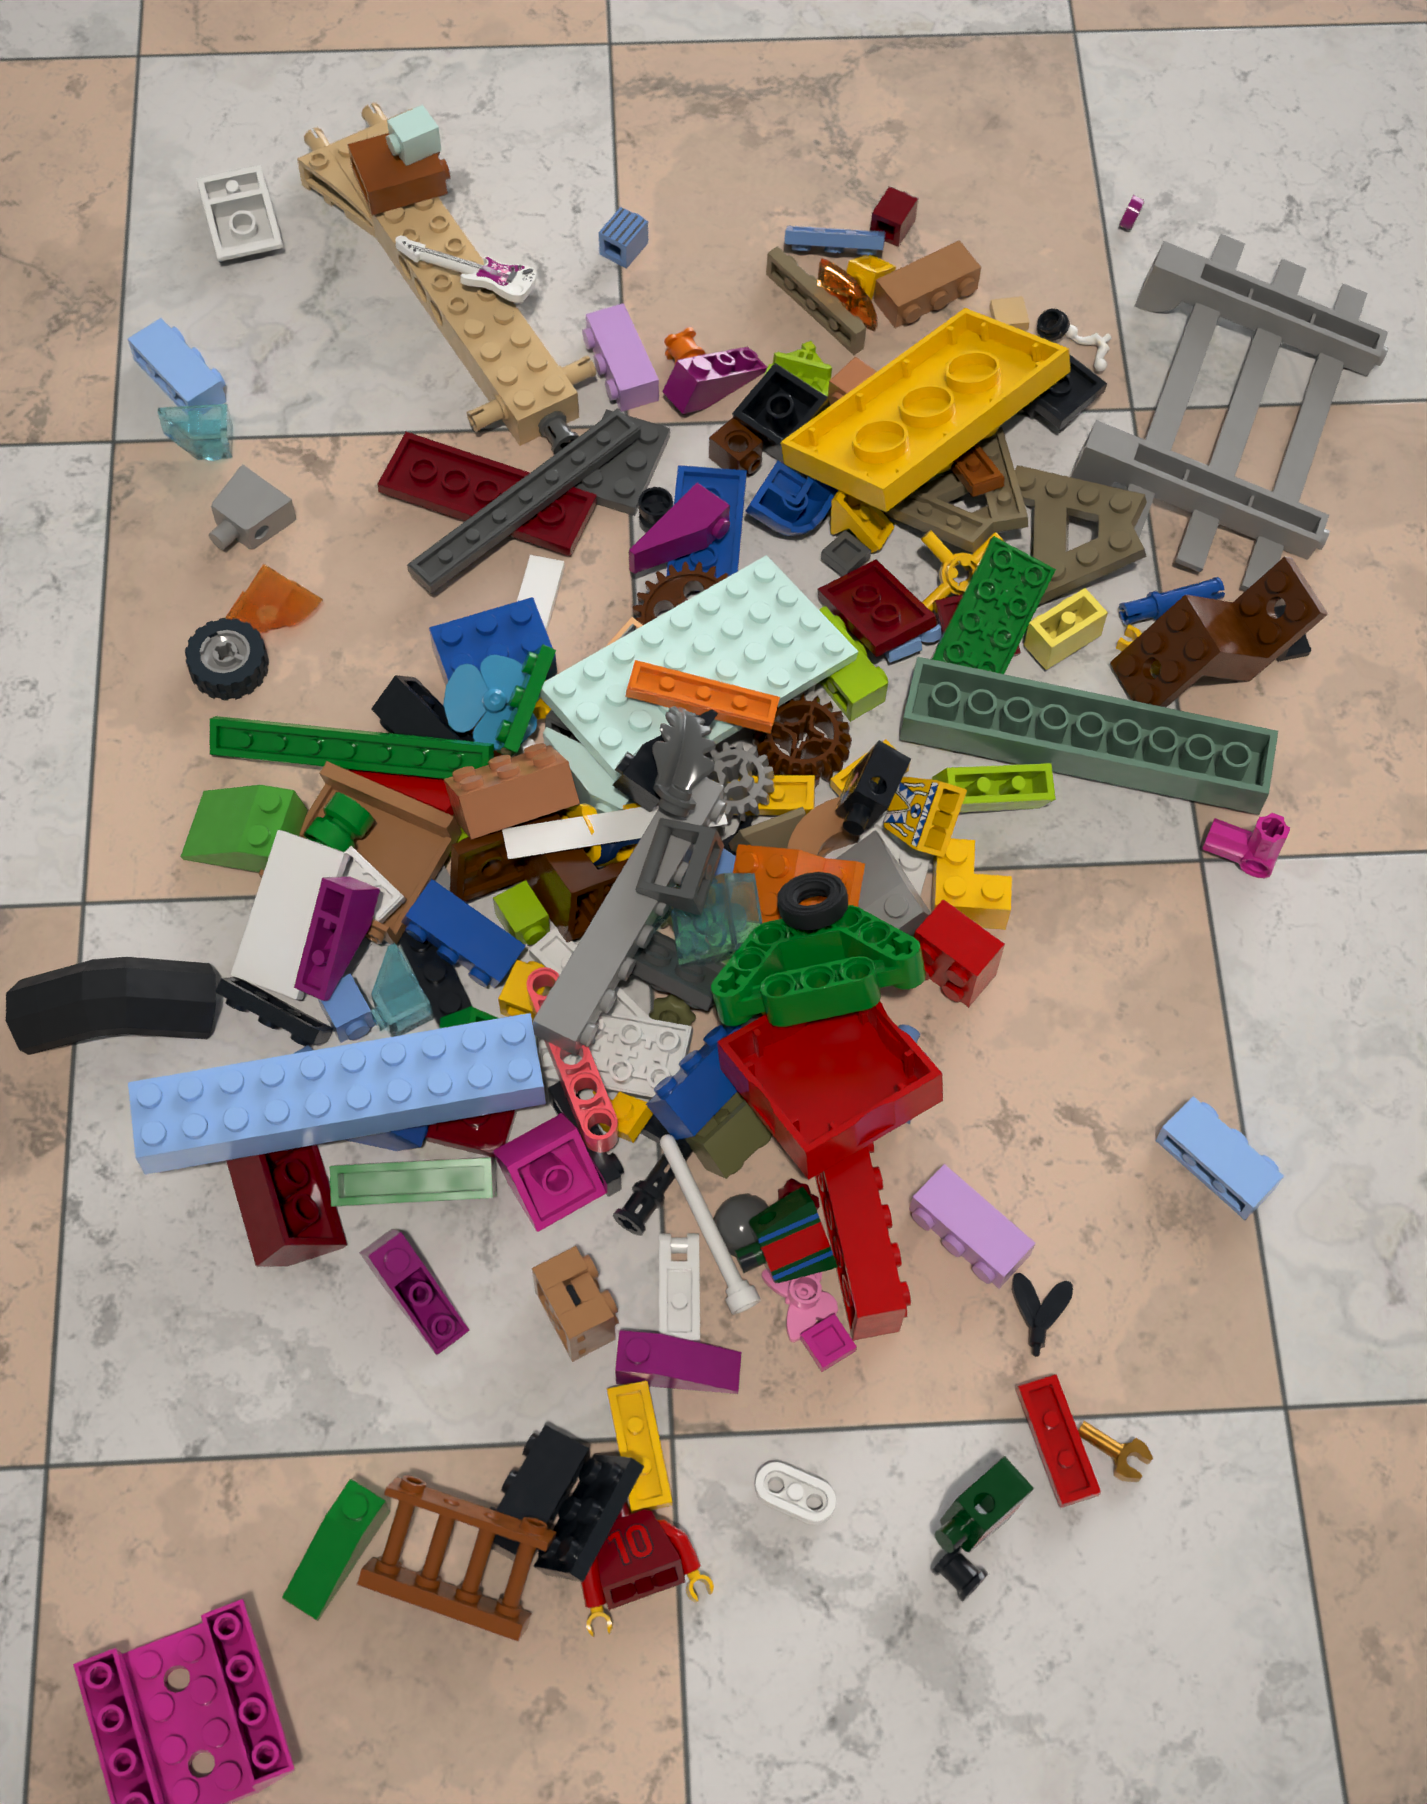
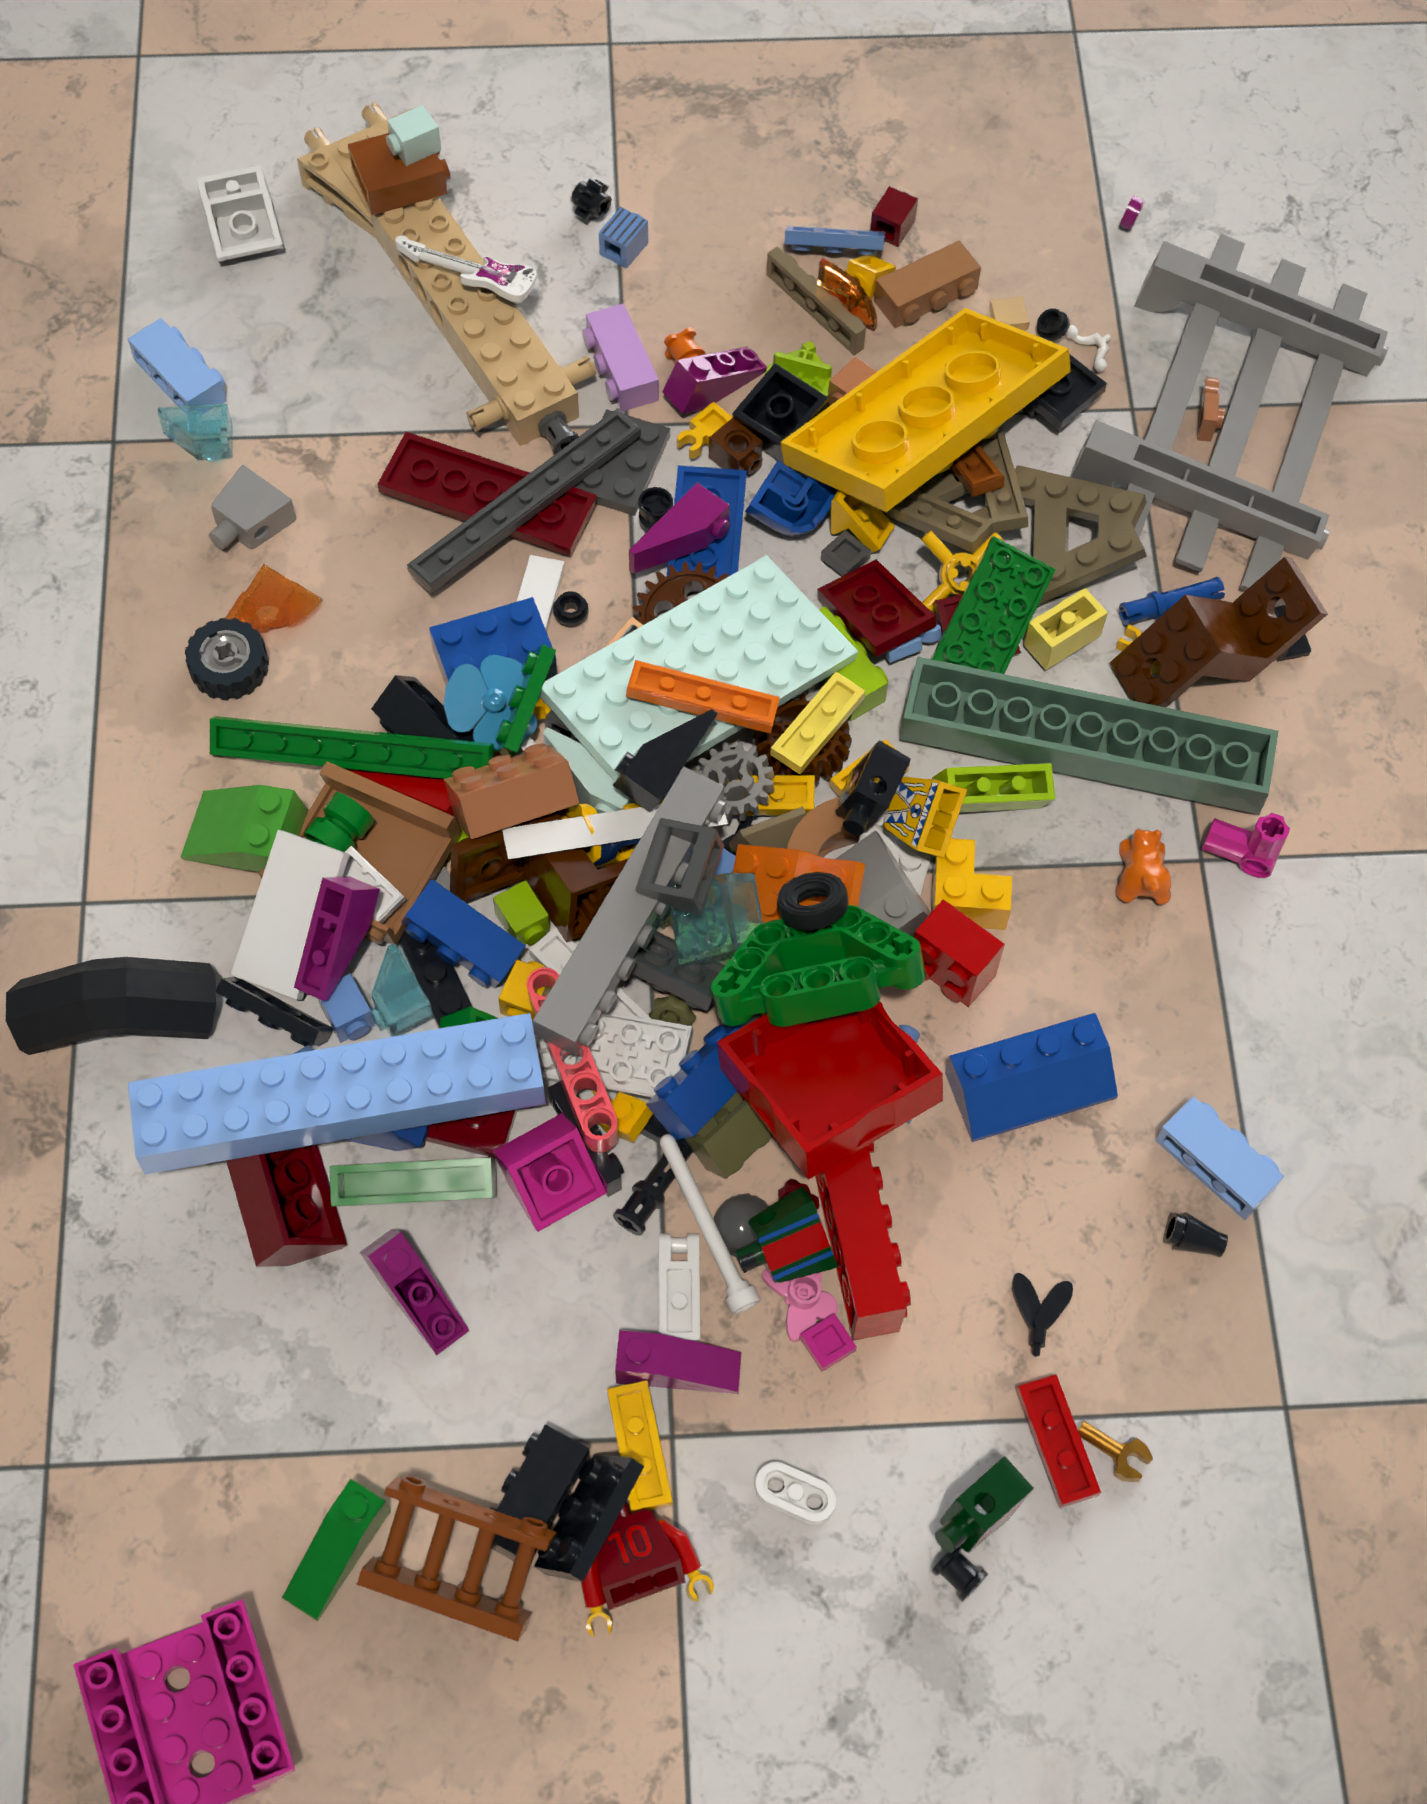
(567, 601): none -> black plate
(574, 1303): medium nougat piece -> none
(591, 199): none -> black gear
(681, 760): dark grey plant -> none
(702, 427): none -> yellow plate
(817, 722): none -> light yellow plate
(971, 1227): lavender brick -> none
(1032, 1077): none -> blue slope
(1144, 868): none -> orange animal
(1194, 1236): none -> black cone
(1210, 414): none -> nougat plate

